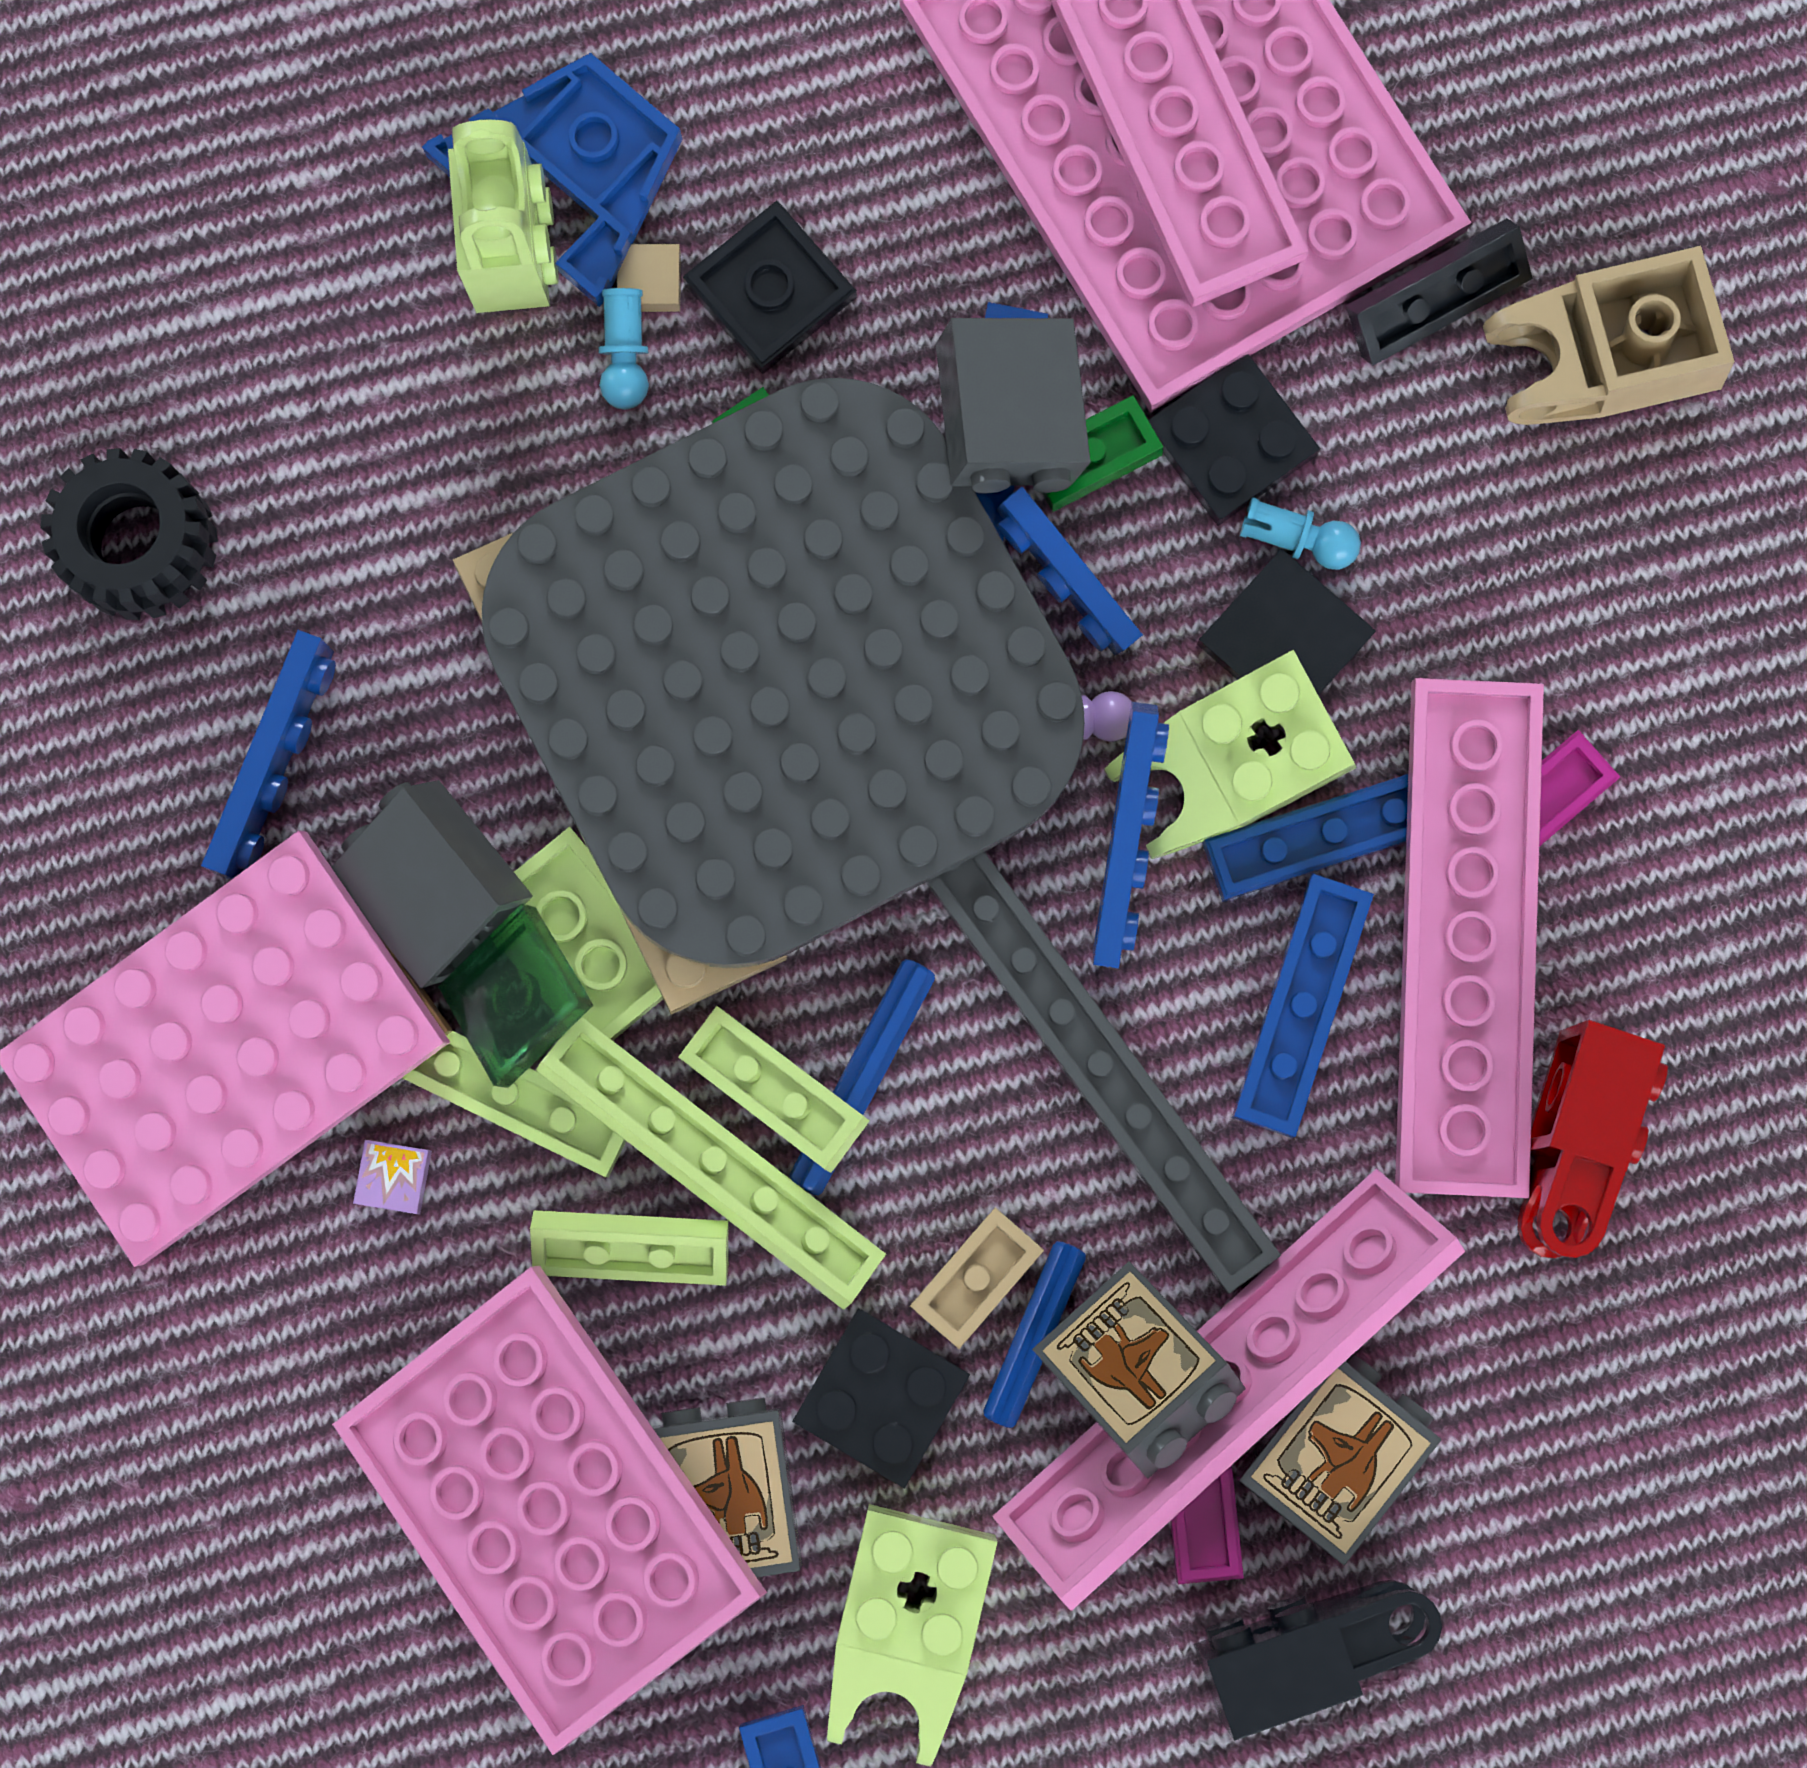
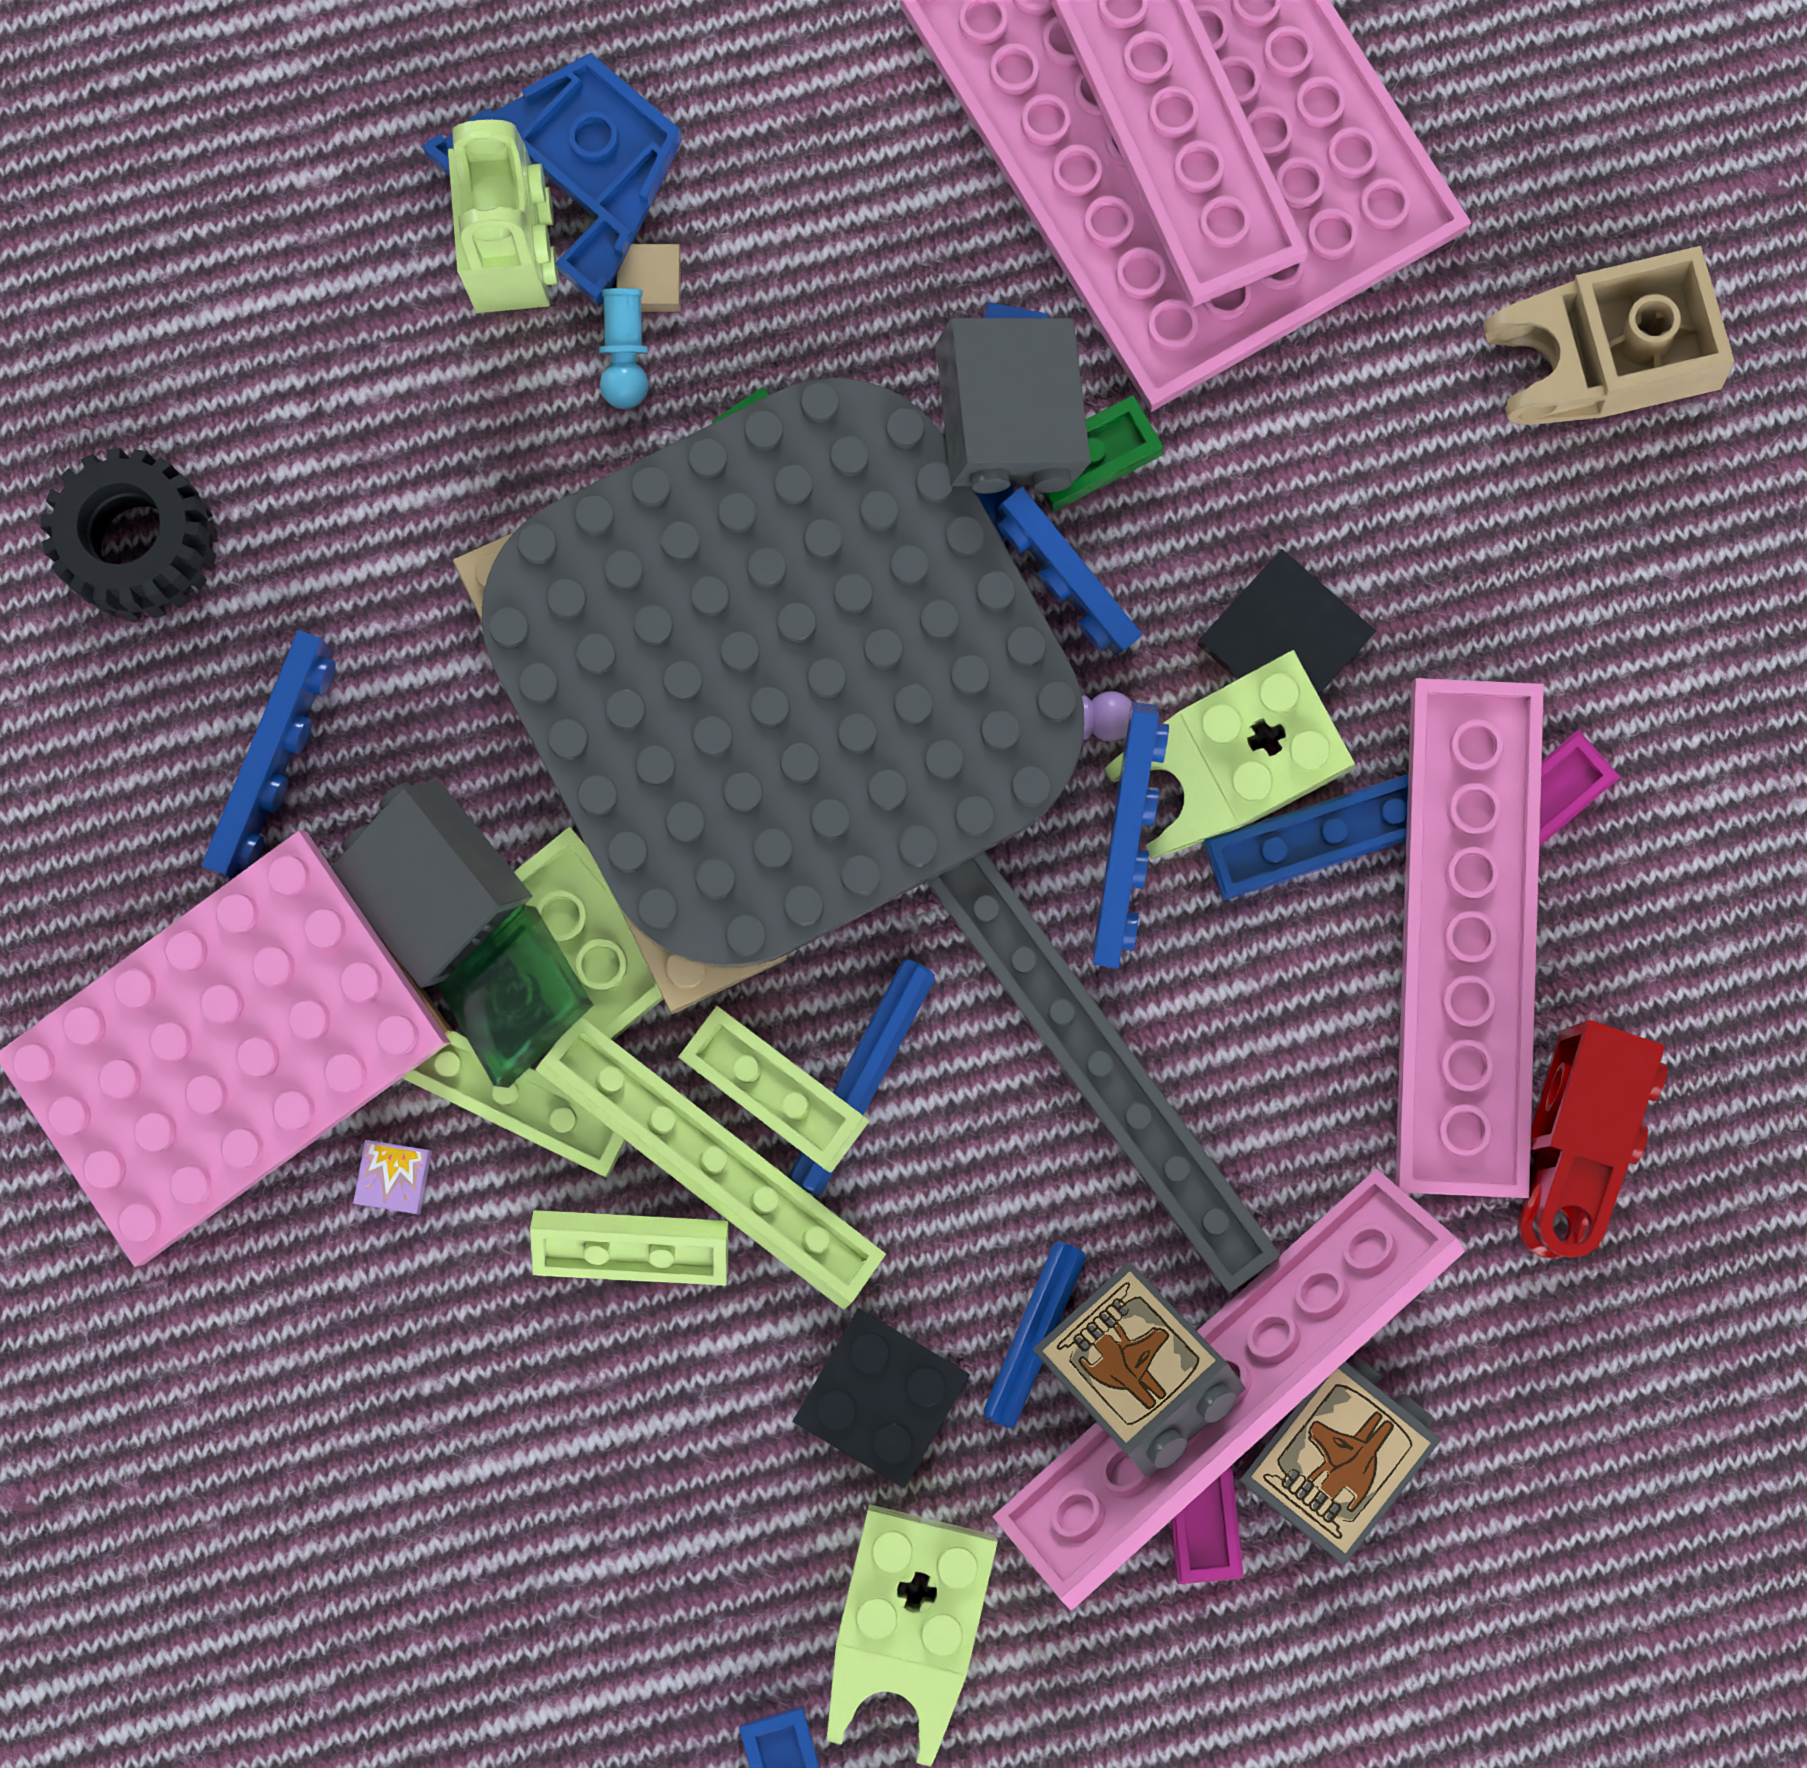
(548, 1509): bright pink plate -> none
(742, 1477): brick -> none
(769, 287): black tile -> none
(977, 1278): tan plate -> none
(1232, 438): black plate -> none
(1302, 1006): blue plate -> none
(1310, 1654): black brick -> none
(1332, 544): medium azure pin -> none
(1439, 291): black plate -> none

